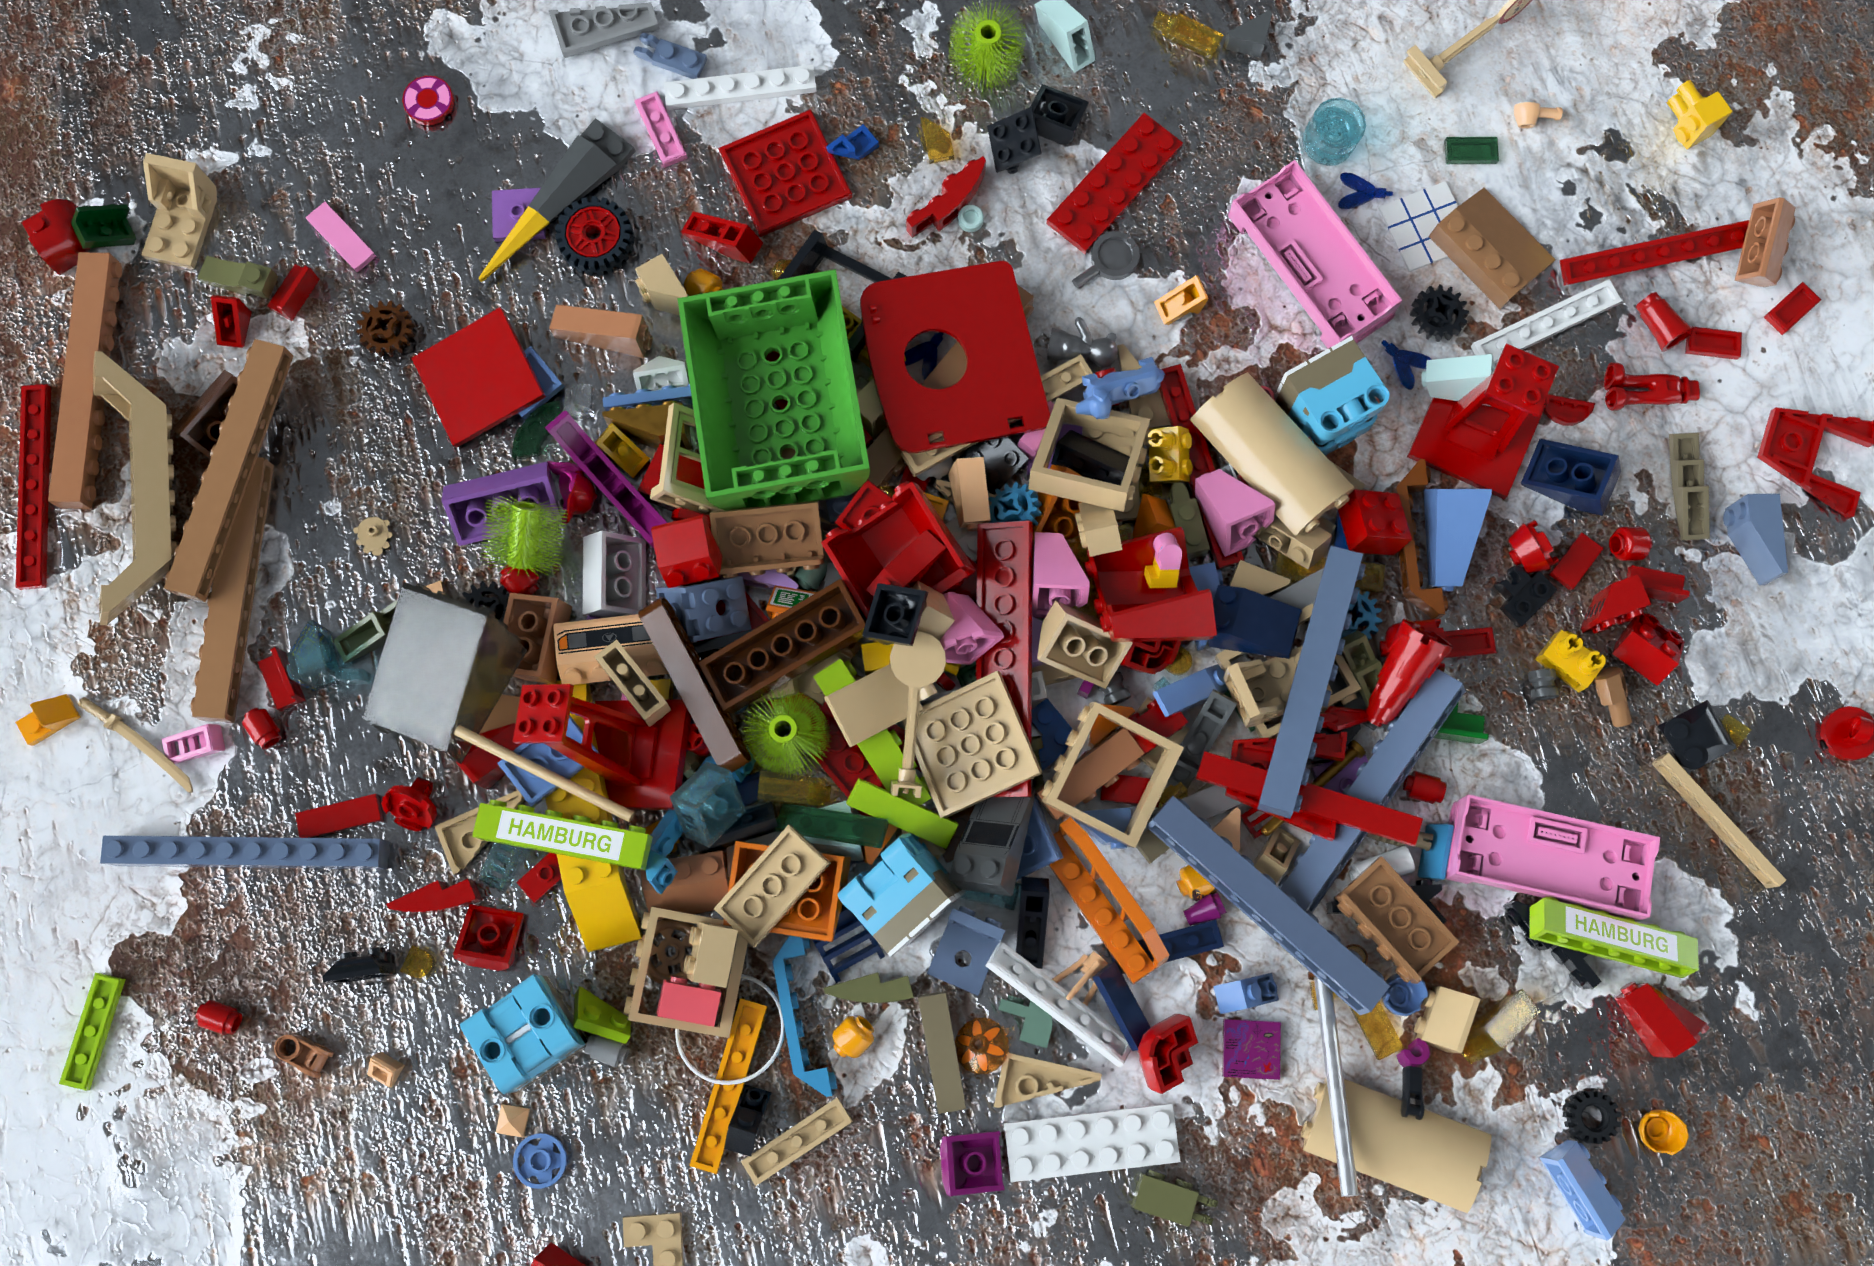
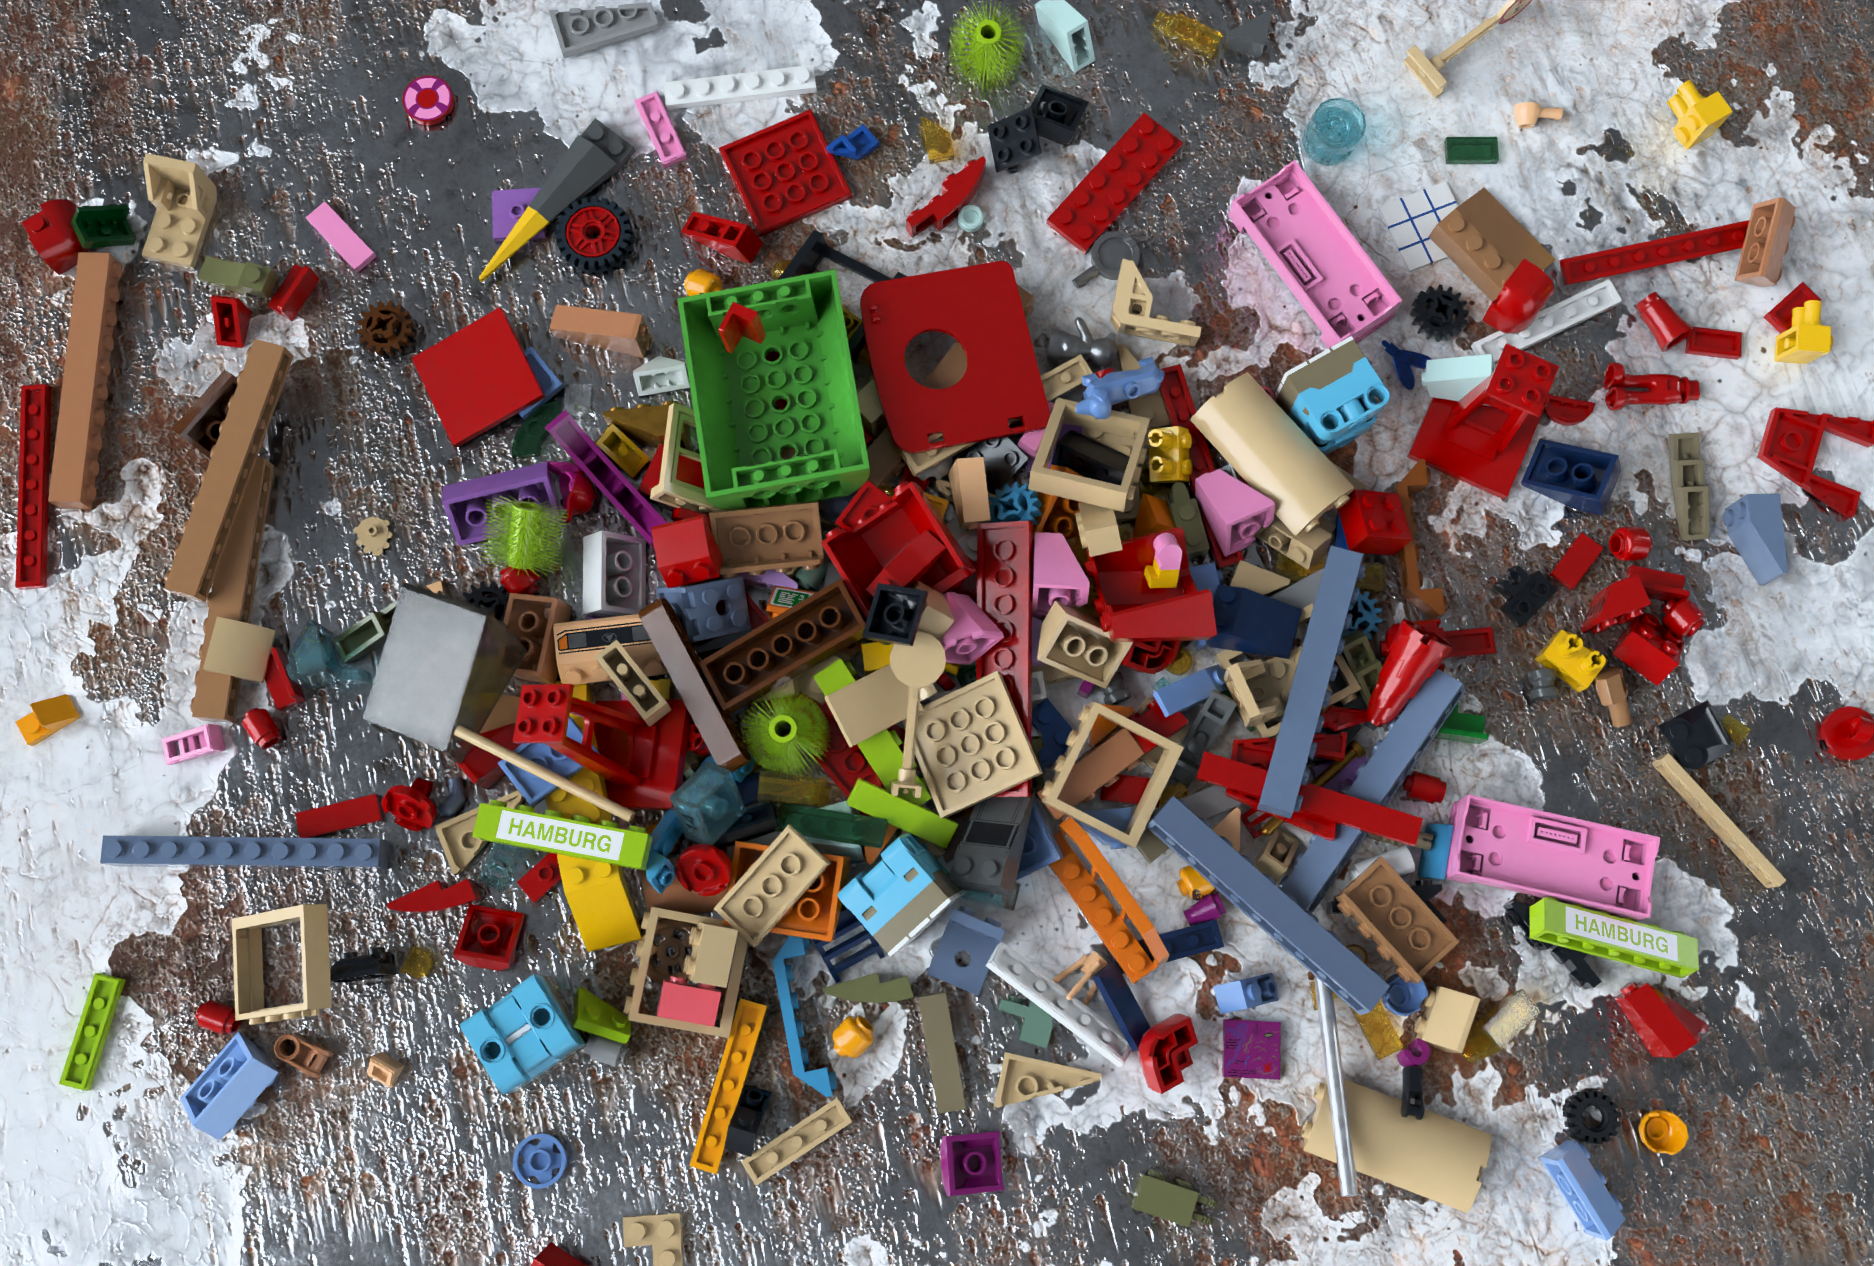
(115, 723): tan sword -> none
(150, 485): tan slope -> none
(228, 1087): none -> light blue slope
(239, 649): none -> tan slope
(249, 963): none -> tan window
(455, 800): none -> sand blue arm
(512, 1120): light nougat slope -> none
(646, 396): medium blue plate -> none
(660, 285): tan slope -> none
(671, 56): sand blue hinge -> none
(704, 869): none -> red tile
(732, 1082): white piece -> none
(740, 322): none -> red panel
(926, 350): clear blue piece -> none
(993, 1050): clear orange dish -> none
(1032, 919): black slope -> none
(1091, 1142): white plate -> none
(1134, 295): none -> tan bracket
(1182, 300): light orange slope -> none
(1364, 194): clear blue piece -> none
(1452, 531): medium blue slope -> none
(1520, 299): none -> red brick
(1531, 548): red cone -> none
(1683, 617): none -> red head
(1806, 338): none -> yellow brick

